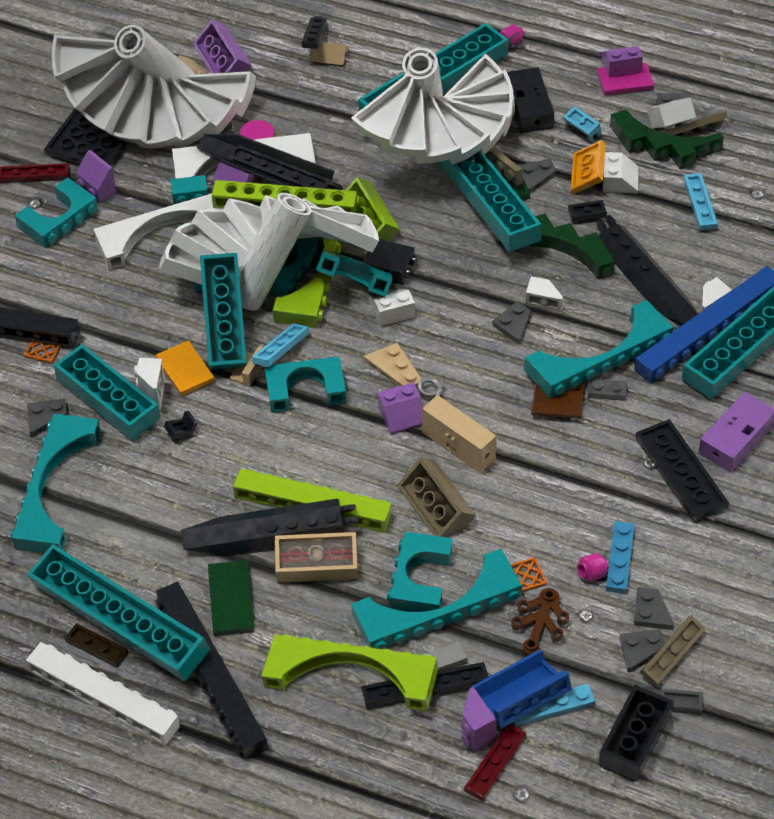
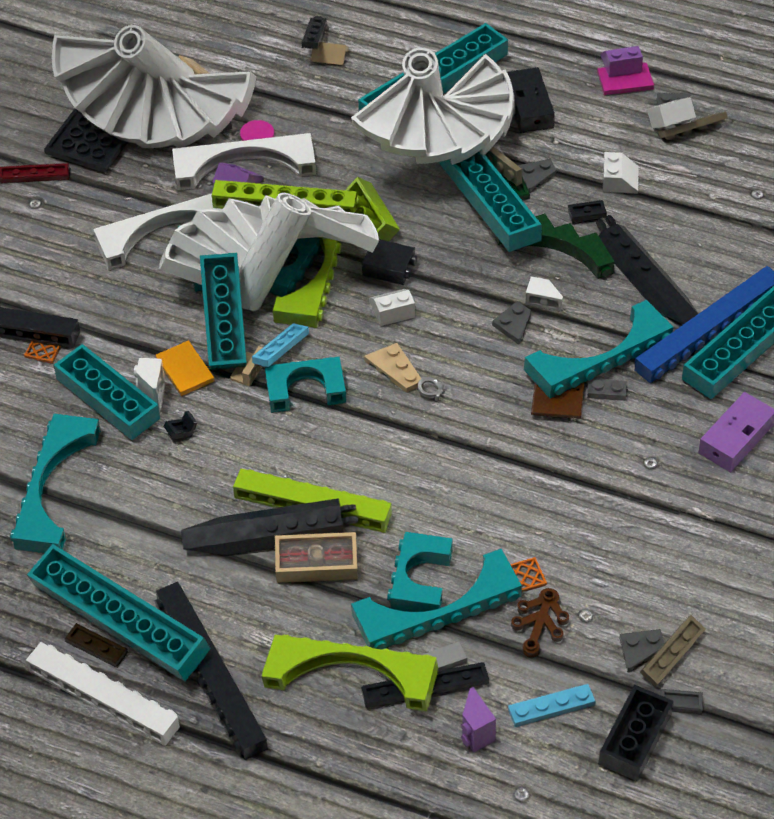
(42, 412): dark grey wing -> none
(48, 230): teal arch -> none
(96, 177): medium lavender slope -> none
(188, 188): teal brick -> none
(220, 49): medium lavender slope -> none
(230, 597): dark green tile -> none
(267, 161): black hinge -> none
(335, 263): teal arch -> none
(401, 408): medium lavender slope -> none
(435, 498): dark tan slope -> none
(459, 434): tan brick -> none
(495, 762): dark red tile -> none
(514, 35): dark pink head -> none
(522, 688): blue panel -> none
(583, 123): medium azure hinge -> none
(588, 167): light orange tile -> none
(592, 567): dark pink head -> none
(620, 557): dark azure plate -> none
(651, 610): dark grey wing -> none
(660, 145): dark green arch -> none
(682, 470): black plate -> none
(700, 201): medium azure plate -> none
(713, 291): white slope -> none

